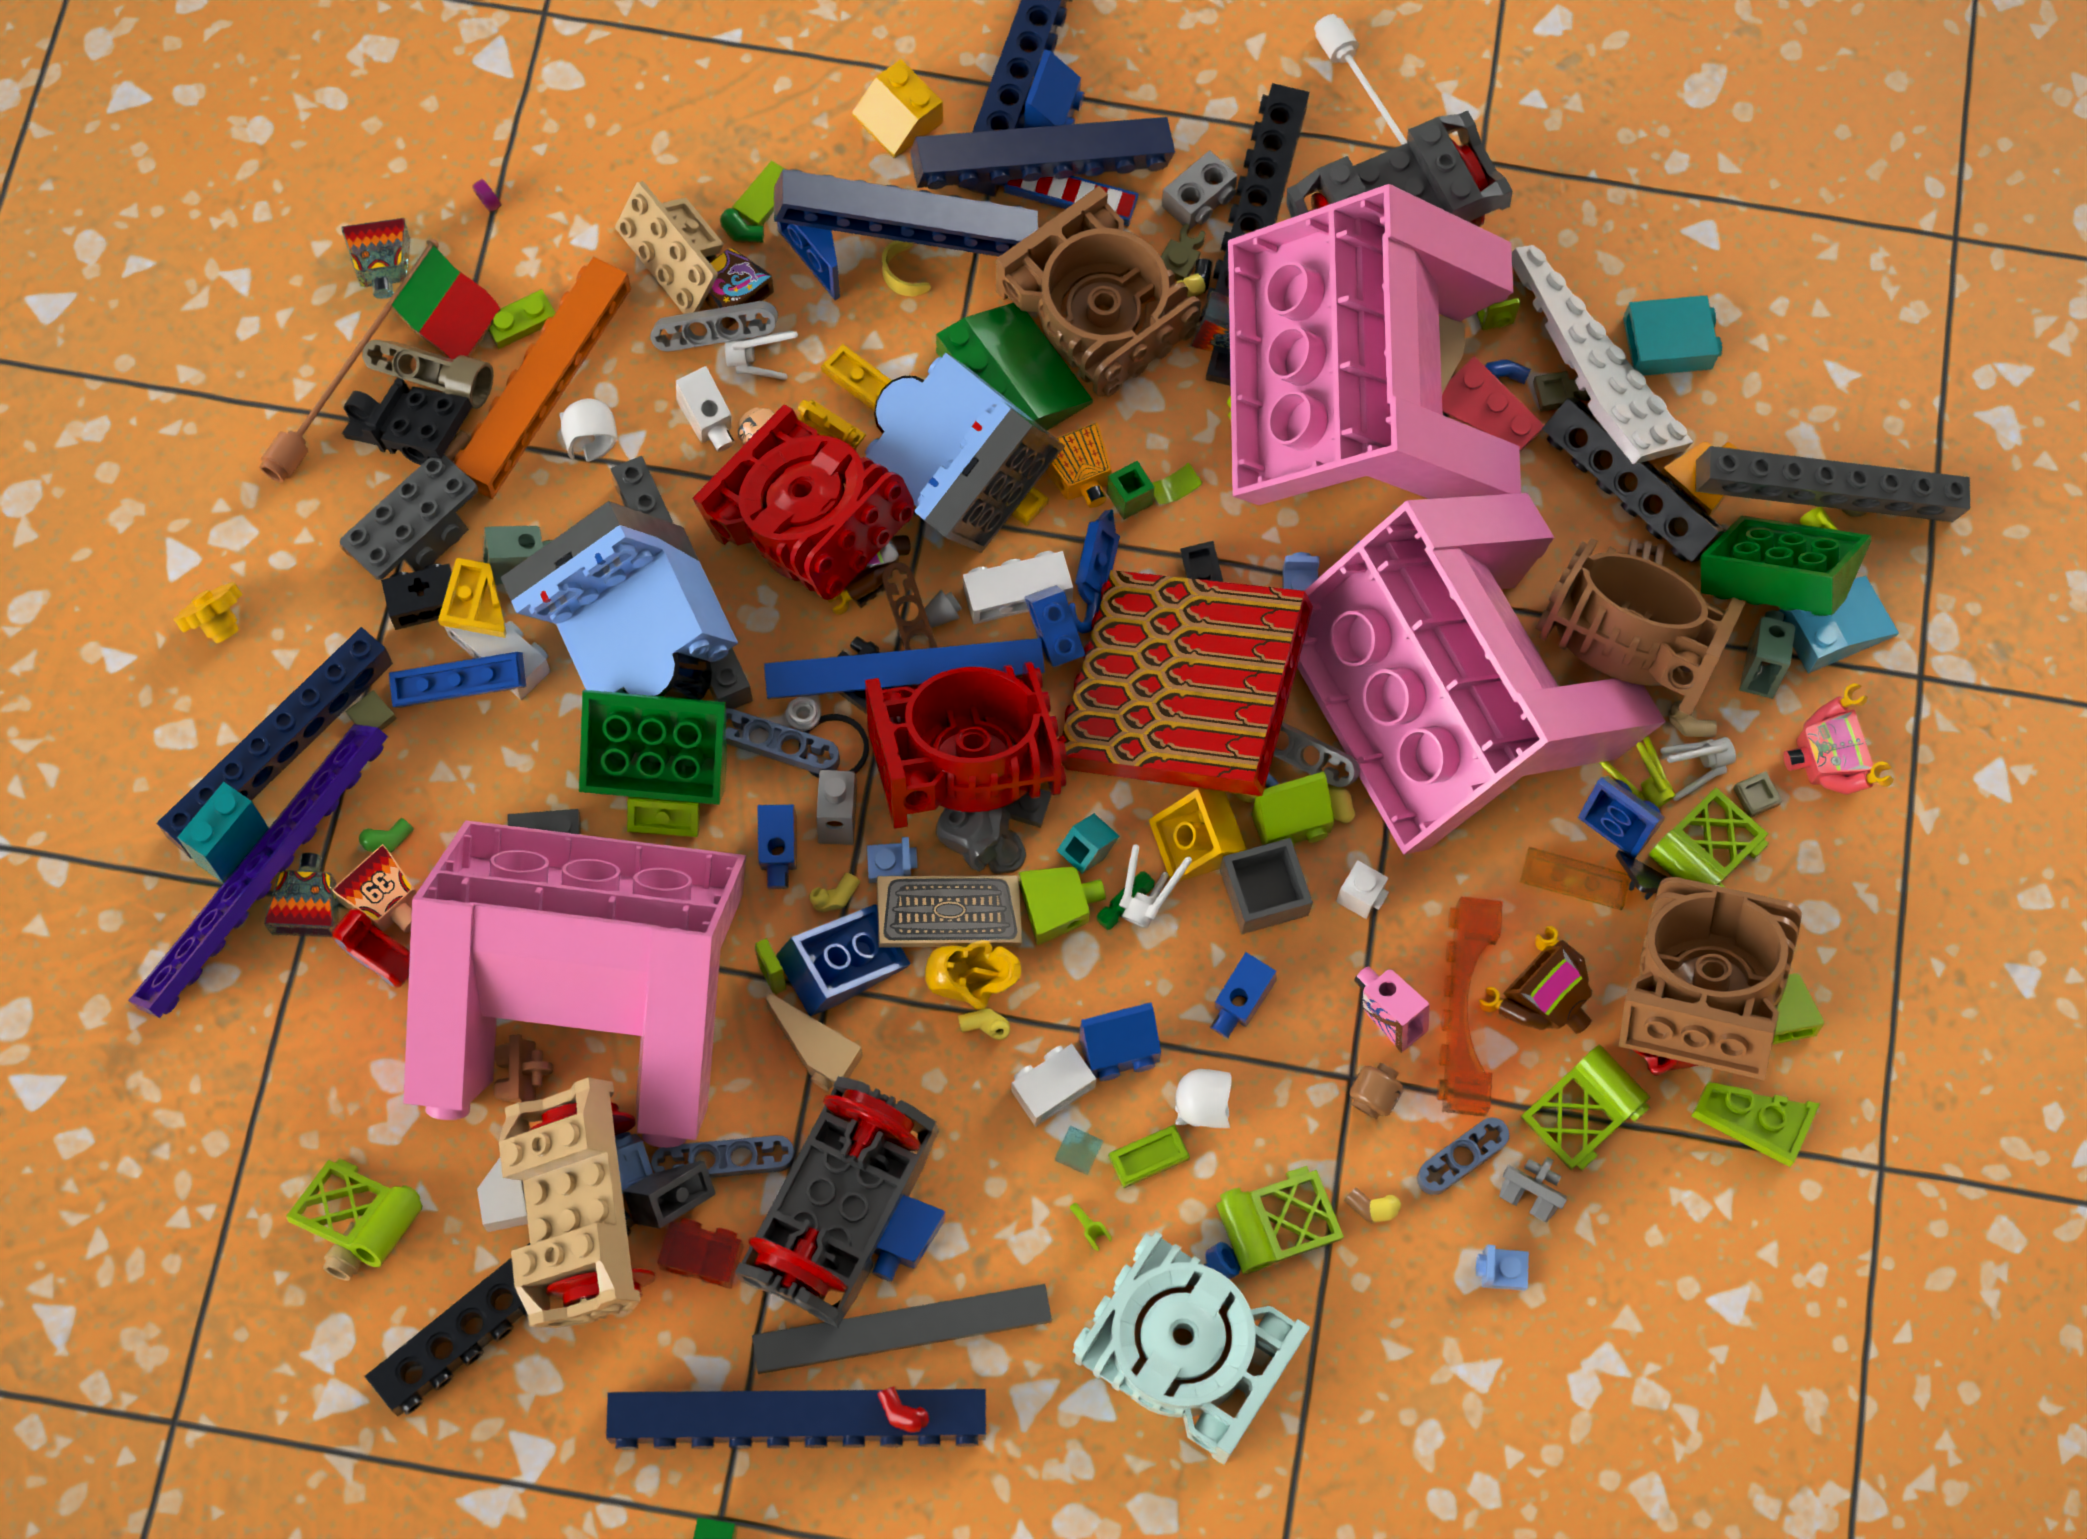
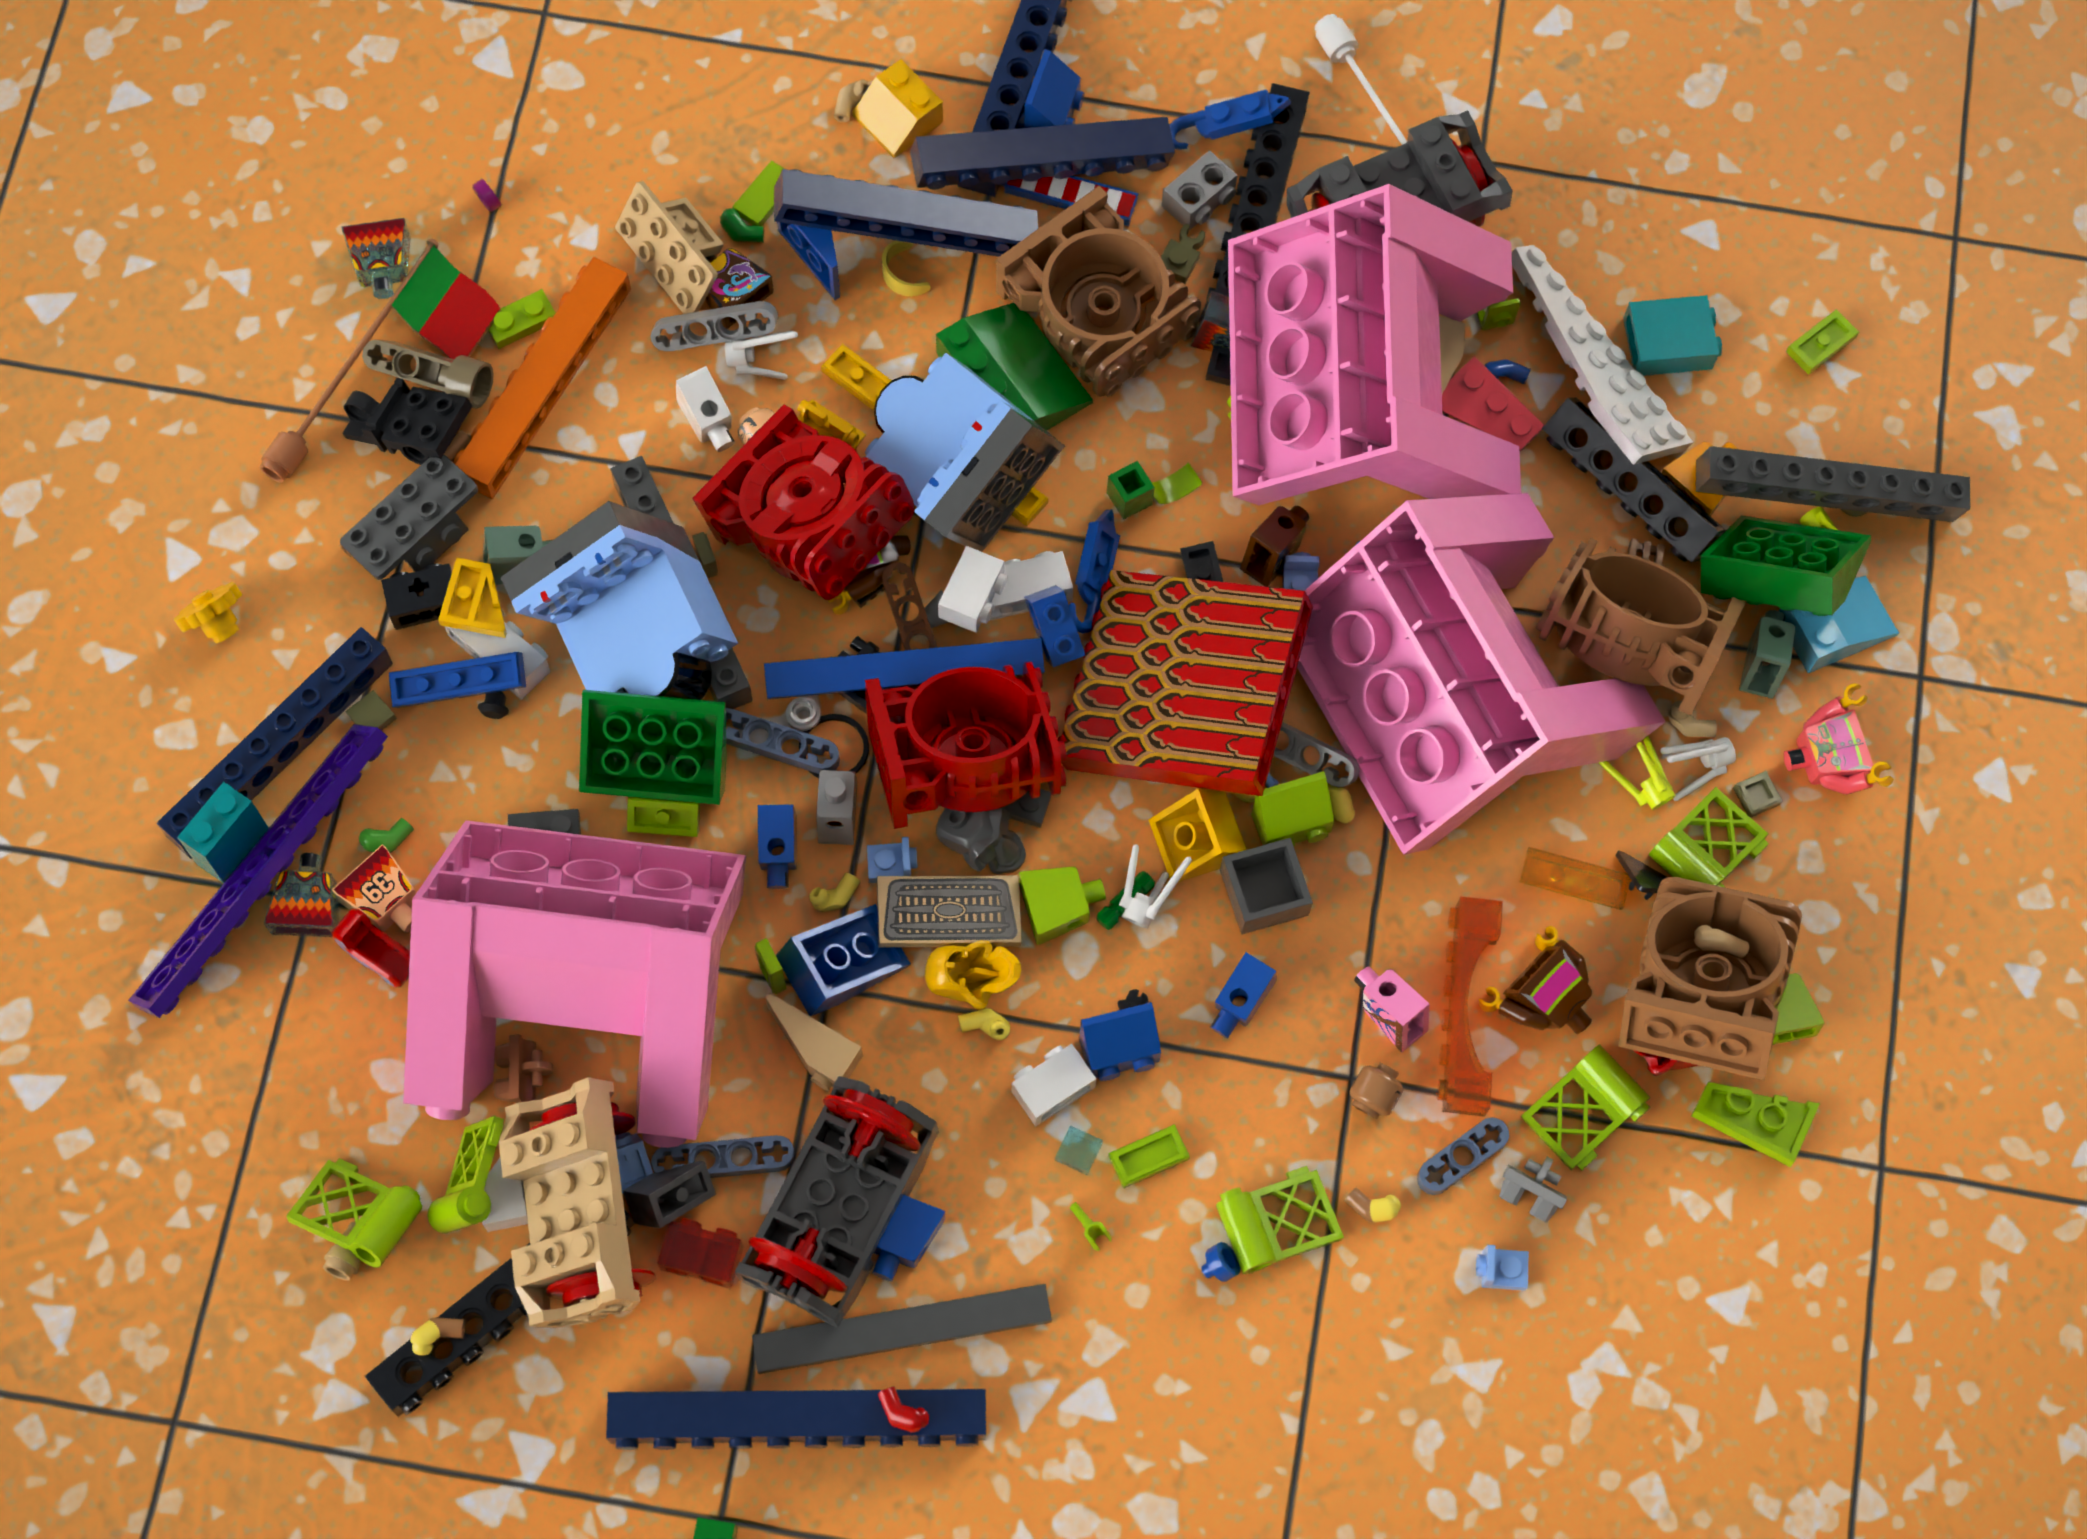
(434, 1329): none -> arm
(465, 1196): none -> lime piece
(494, 705): none -> black piece
(589, 418): white helmet -> none
(705, 554): none -> olive tile
(849, 97): none -> tan arm
(971, 590): none -> white brick
(1082, 466): light orange torso -> none
(1088, 843): teal brick -> none
(1112, 1352): light aqua brick -> none
(1133, 1000): none -> black piece
(1199, 282): arm -> none
(1203, 1099): white helmet -> none
(1231, 116): none -> blue plate
(1280, 535): none -> reddish brown torso
(1363, 890): white brick -> none
(1555, 389): olive plate -> none
(1621, 815): blue slope -> none
(1718, 940): none -> tan arm
(1822, 342): none -> lime plate

